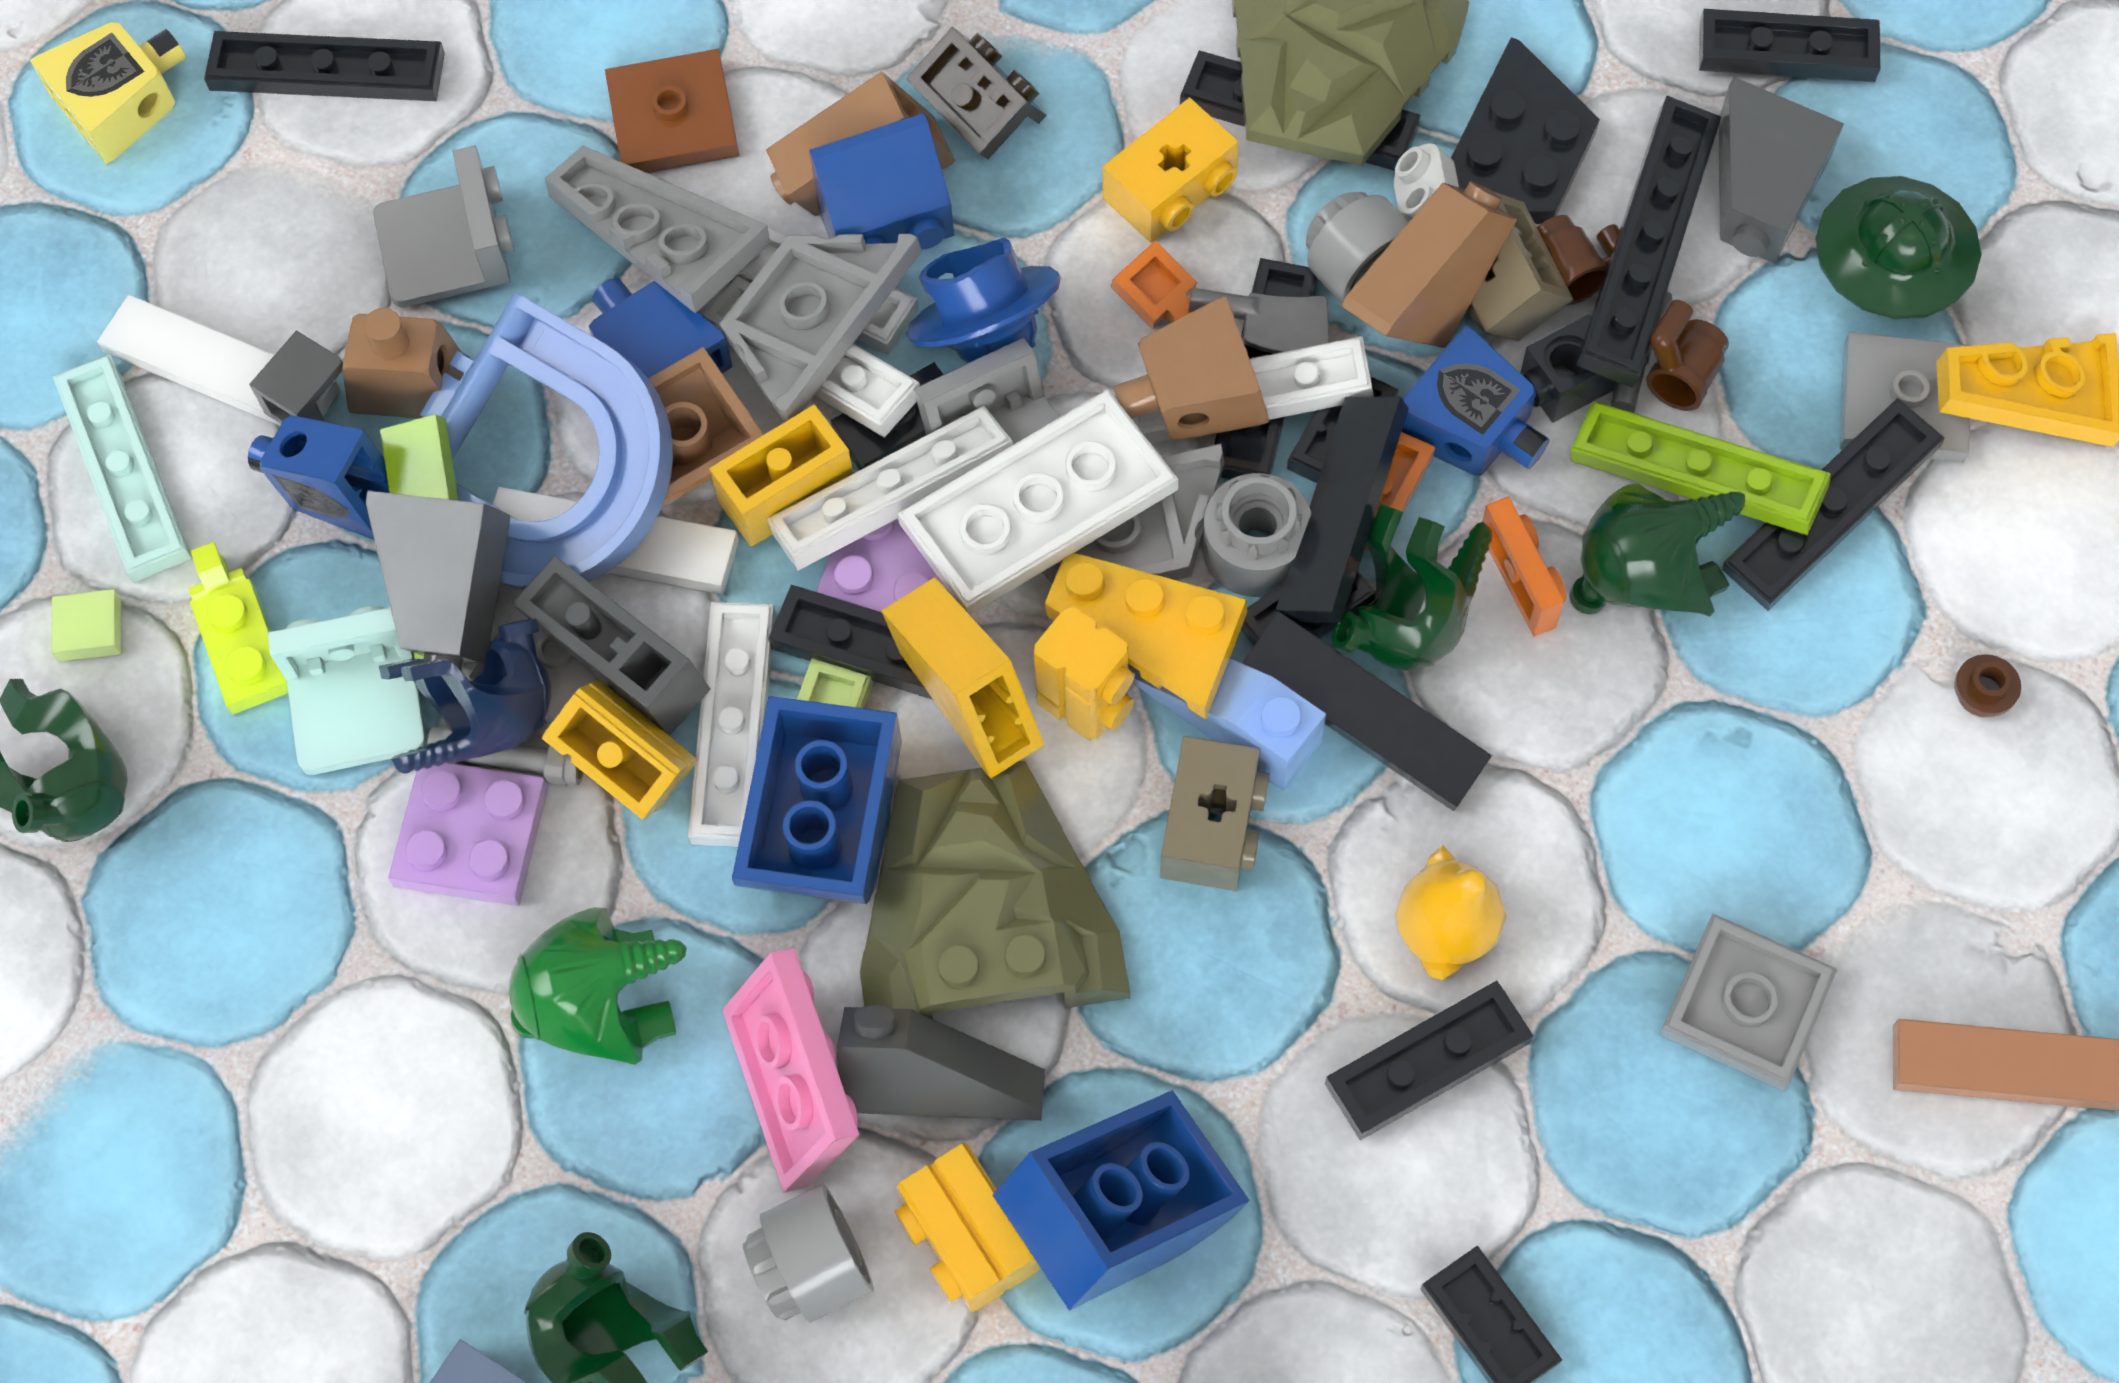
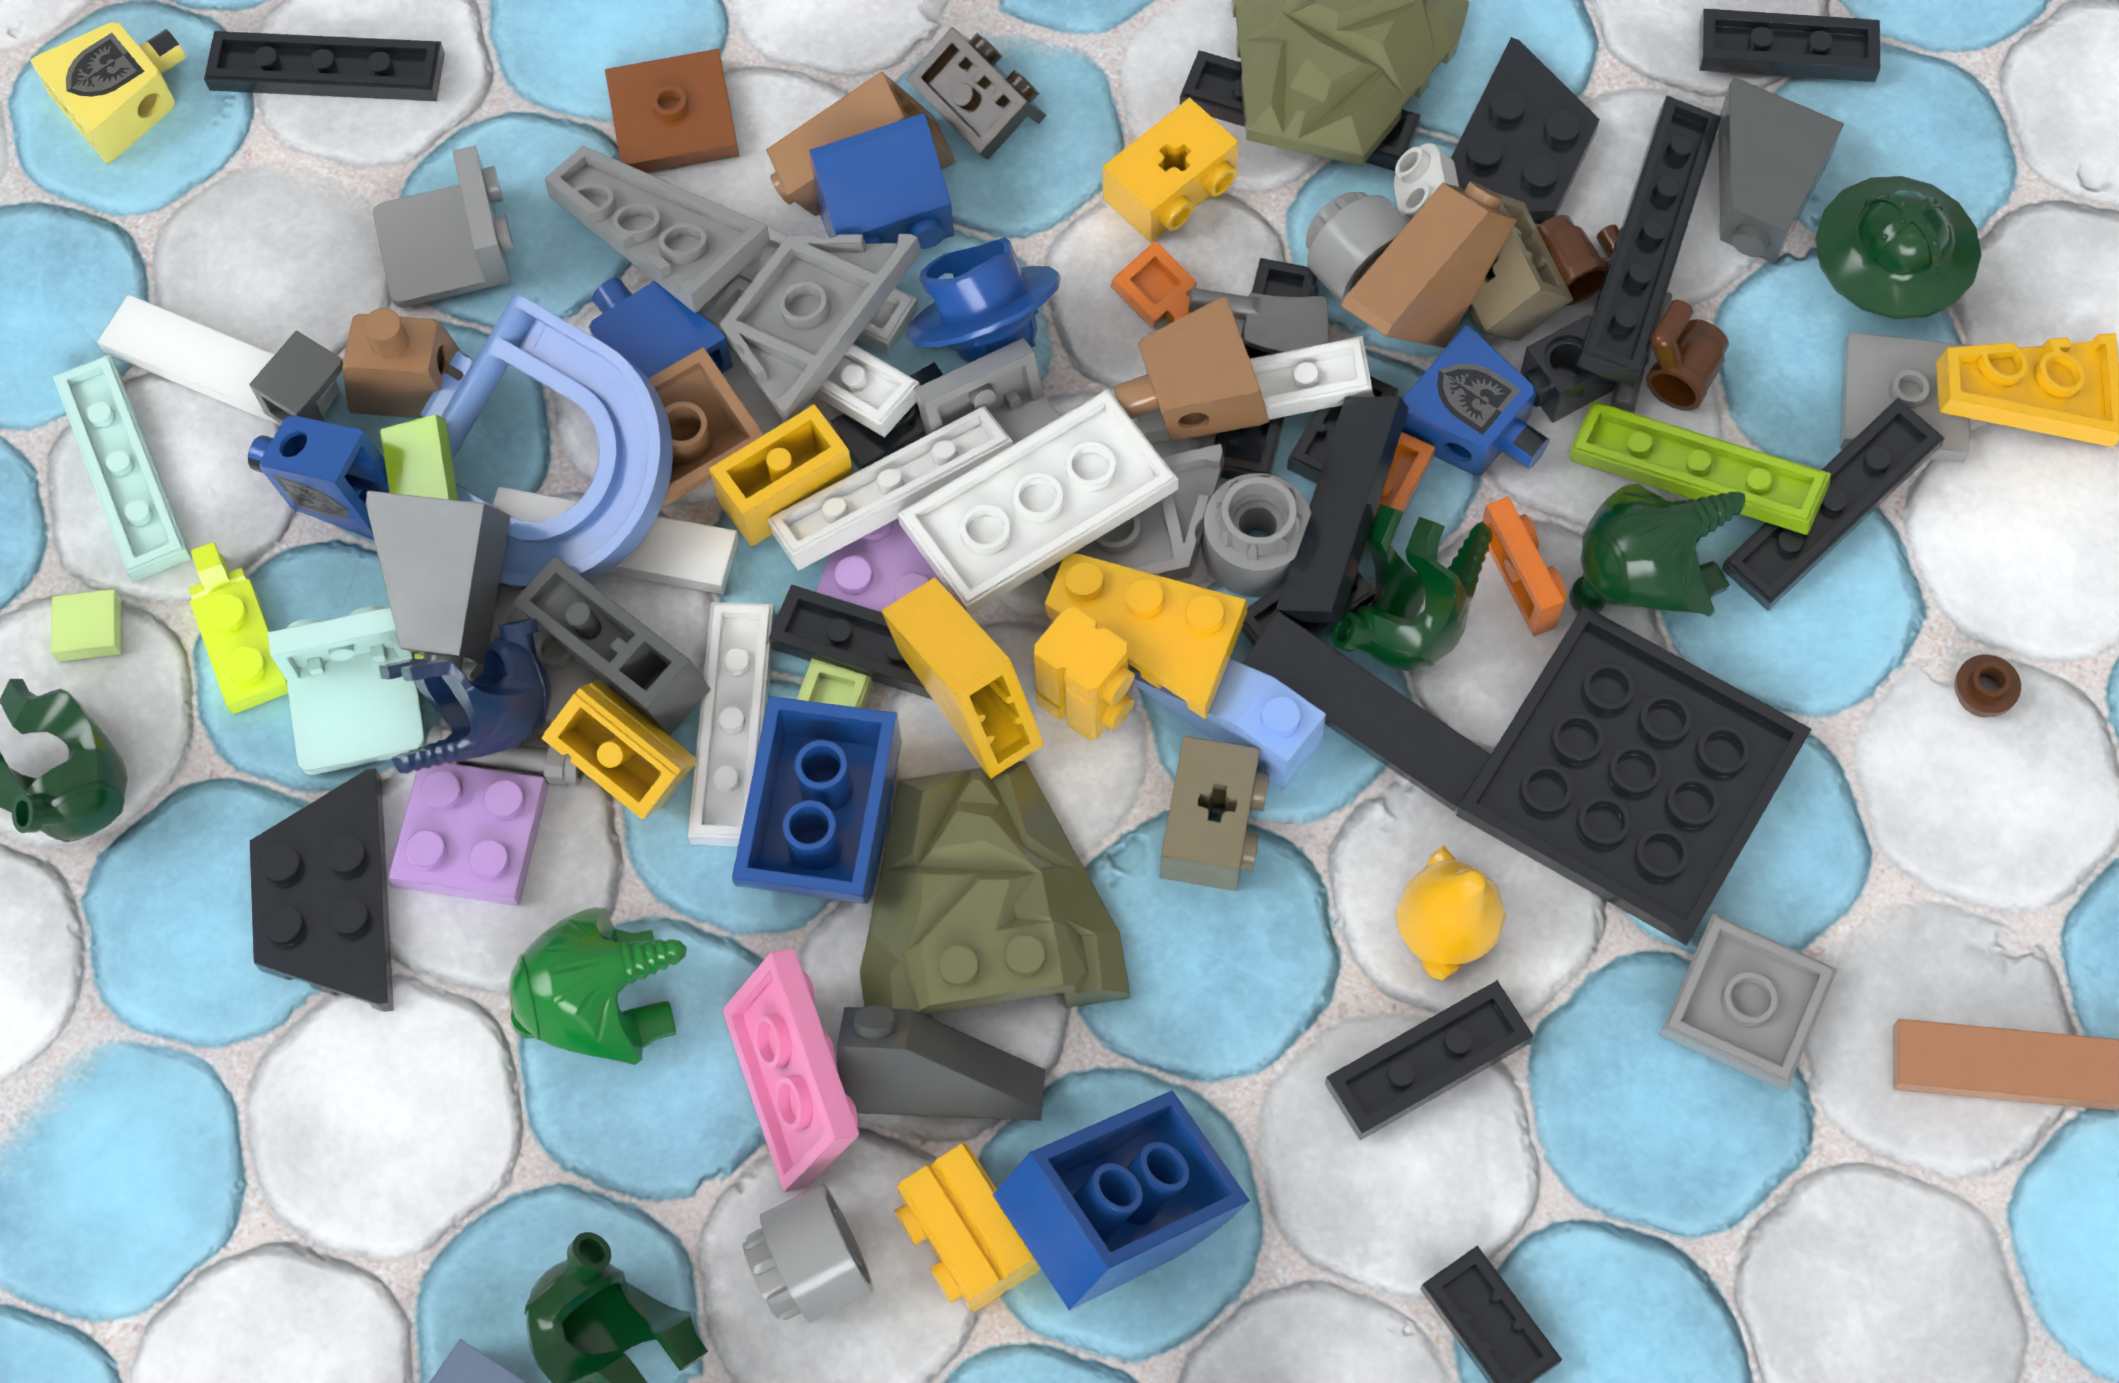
(326, 895): none -> black wing
(1634, 774): none -> black plate

